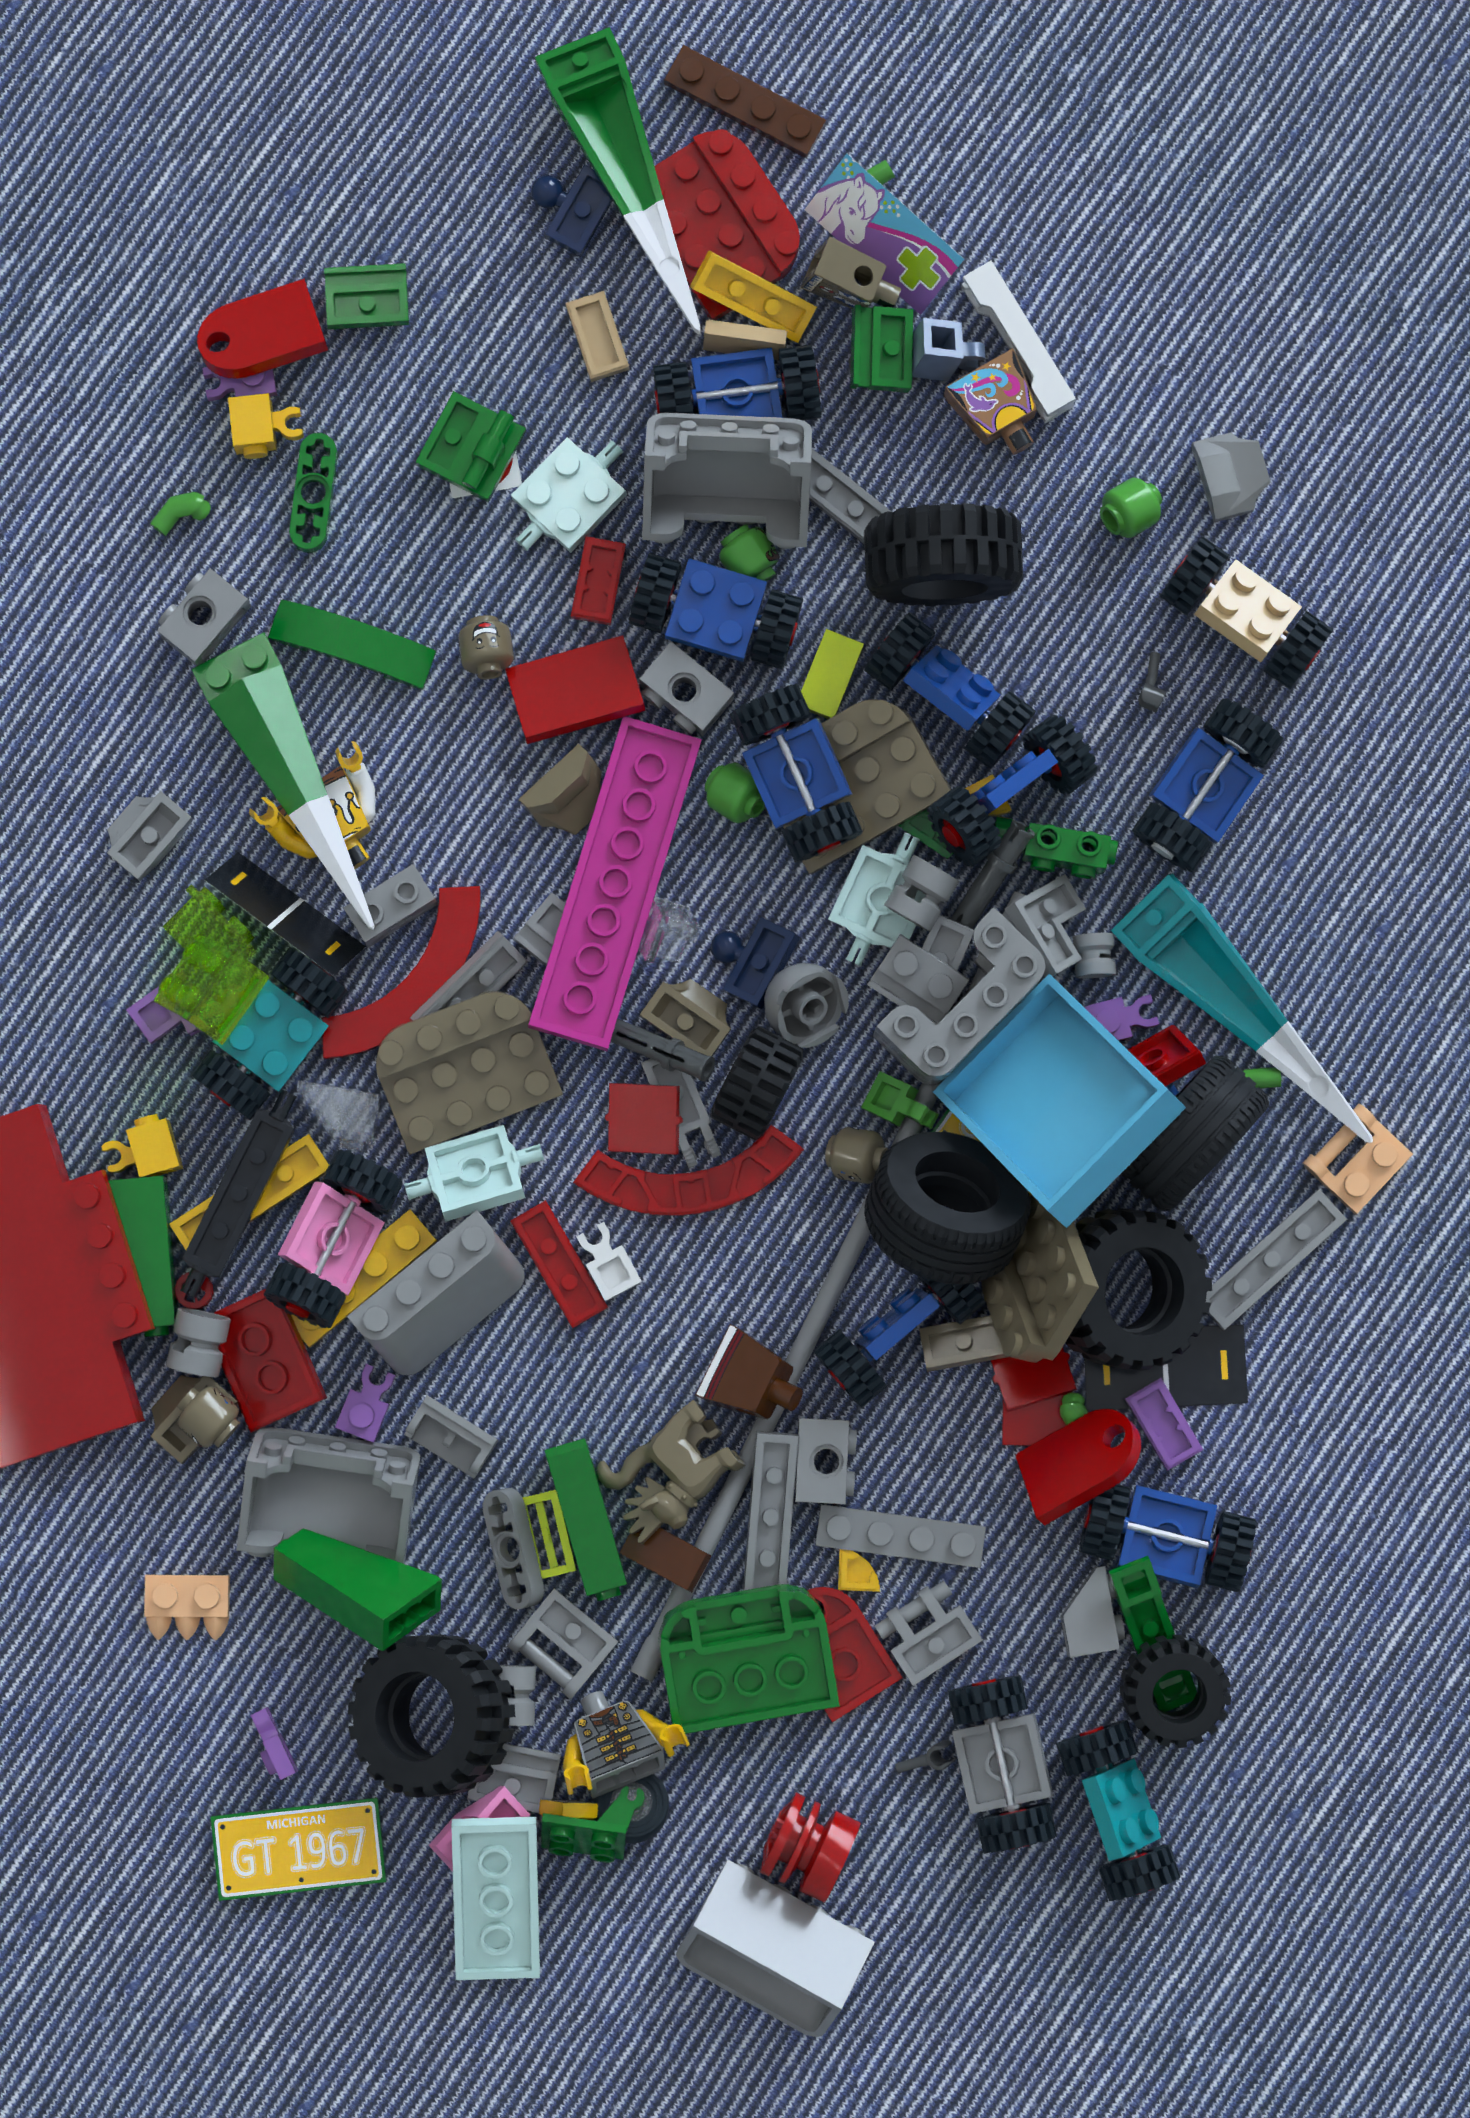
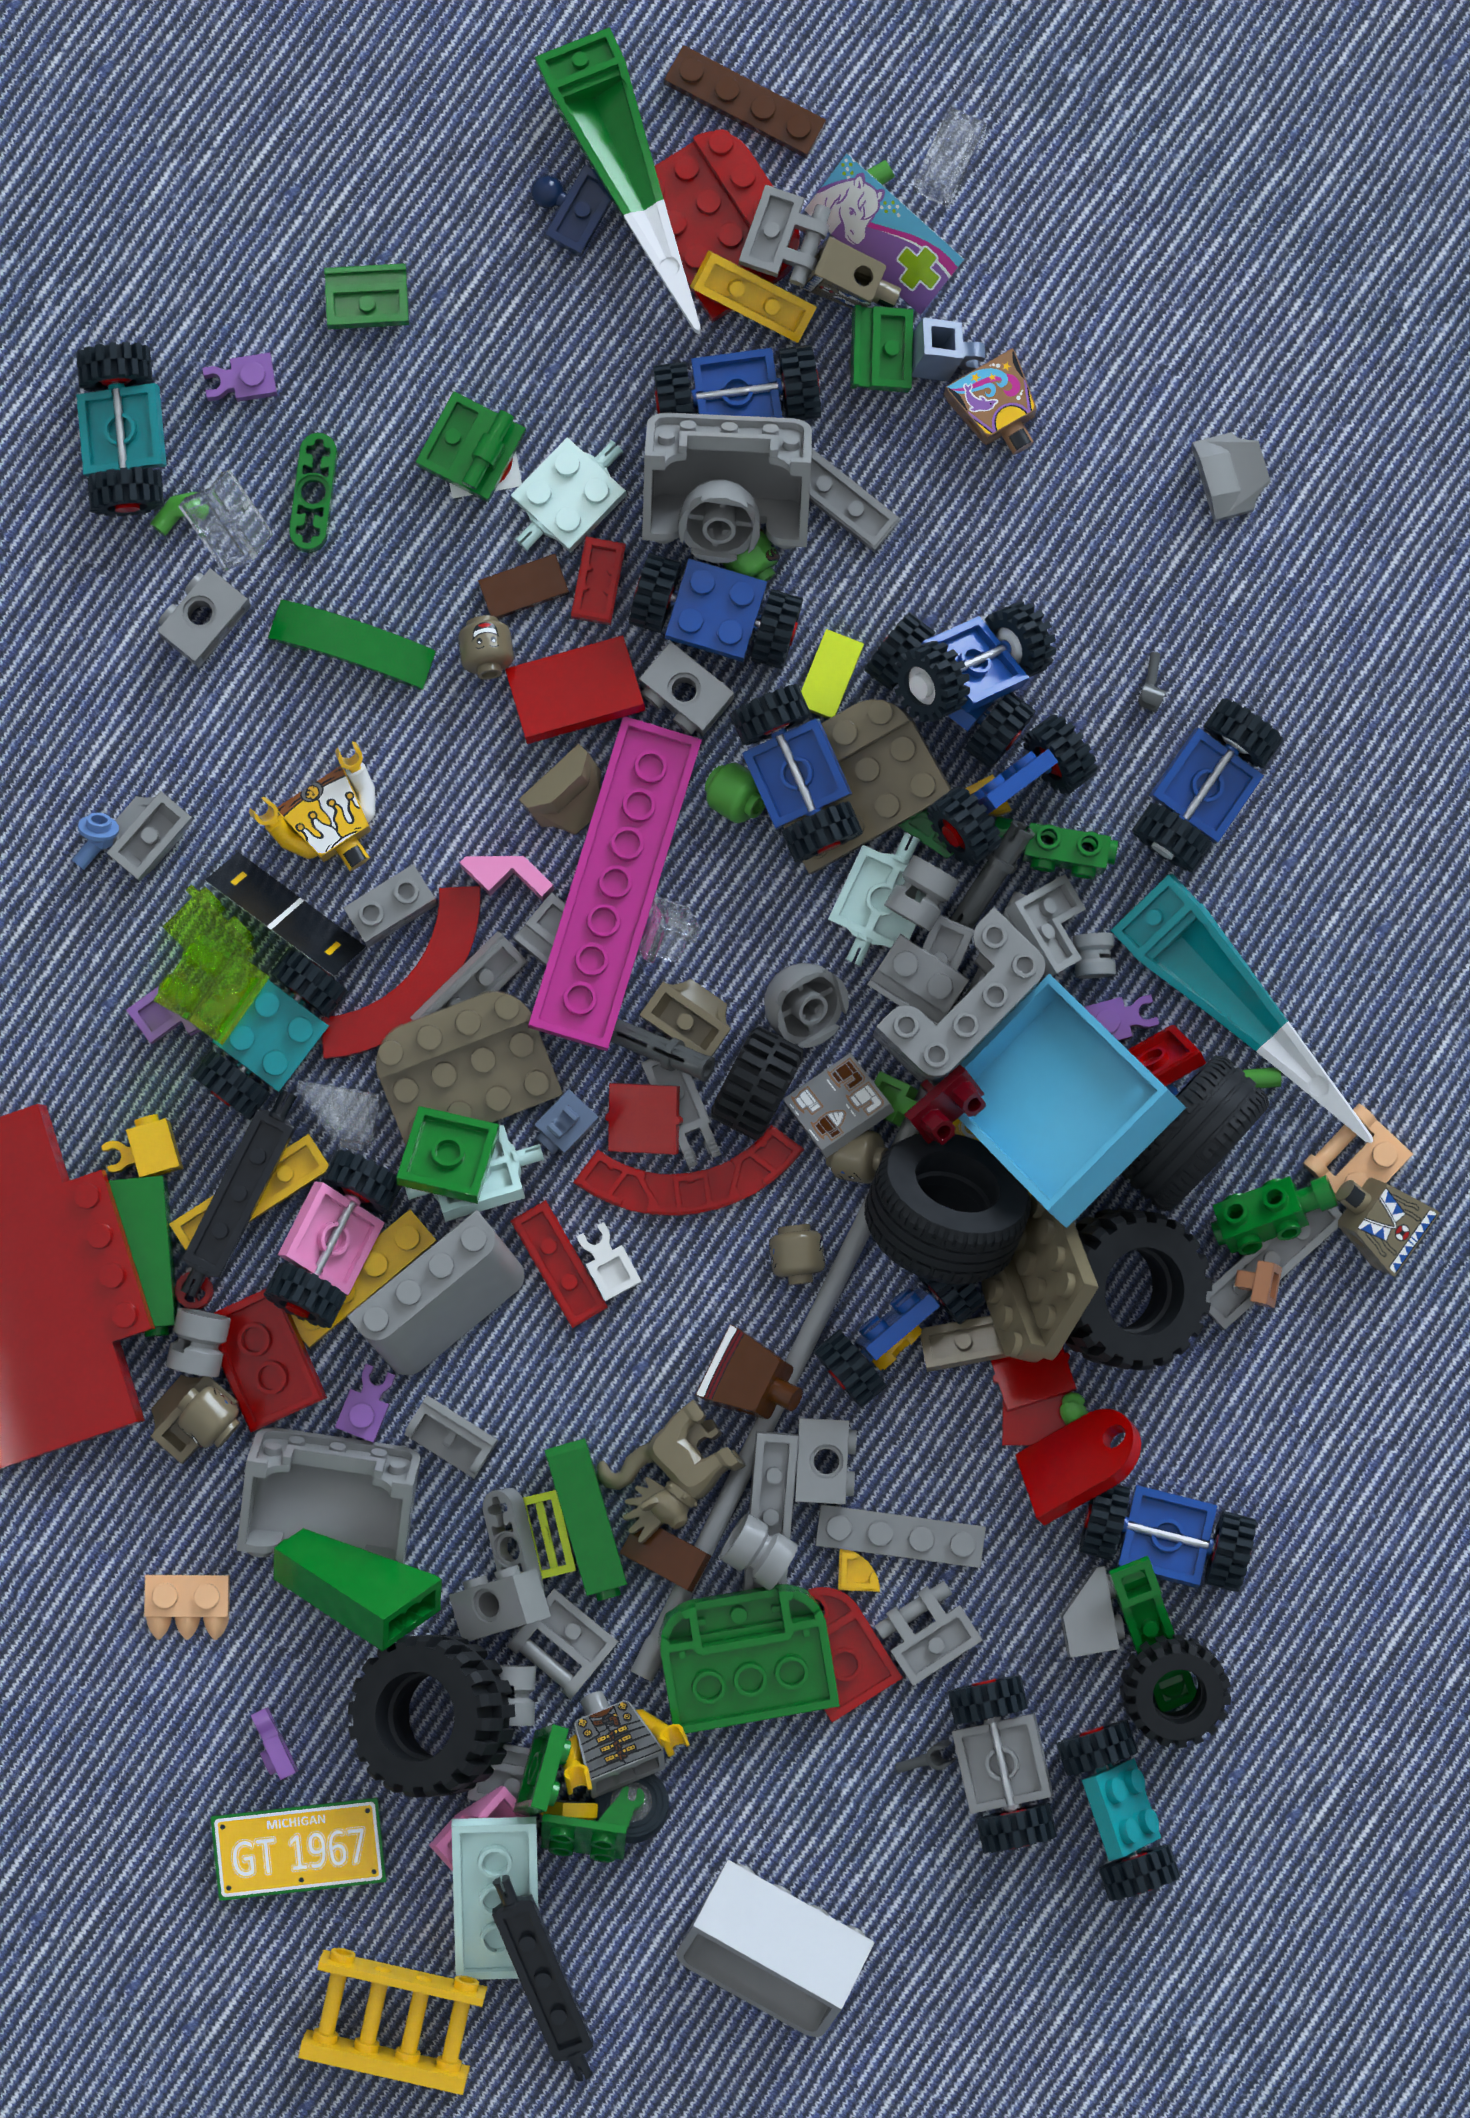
(100, 833): none -> medium blue plate
(120, 429): none -> plate
(227, 522): none -> clear panel
(256, 423): yellow brick -> none
(260, 713): green plate -> none
(262, 332): red tile -> none
(365, 2052): none -> yellow fence
(448, 1154): none -> green plate
(493, 871): none -> bright pink slope
(500, 1604): none -> light grey brick
(523, 586): none -> reddish brown tile
(538, 1782): none -> green plate
(543, 1977): none -> black plate
(565, 1124): none -> sand blue brick
(597, 336): tan tile -> none
(719, 521): none -> light grey cylinder
(735, 337): tan tile -> none
(756, 962): dark blue plate -> none
(762, 1553): none -> light grey wheel
(773, 229): none -> light grey plate
(797, 1253): none -> dark tan head
(809, 1847): red wheel -> none
(838, 1105): none -> light grey tile
(890, 1356): none -> yellow tile
(943, 554): black tyre -> none
(944, 1104): none -> dark red hips
(949, 157): none -> clear brick
(974, 662): none -> plate
(994, 299): white piece -> none
(1131, 507): bright green head -> none
(1163, 1424): medium lavender plate -> none
(1205, 1374): black sticker -> none
(1247, 611): plate -> none
(1262, 1283): none -> nougat tile
(1269, 1213): none -> green brick
(1383, 1222): none -> dark tan torso

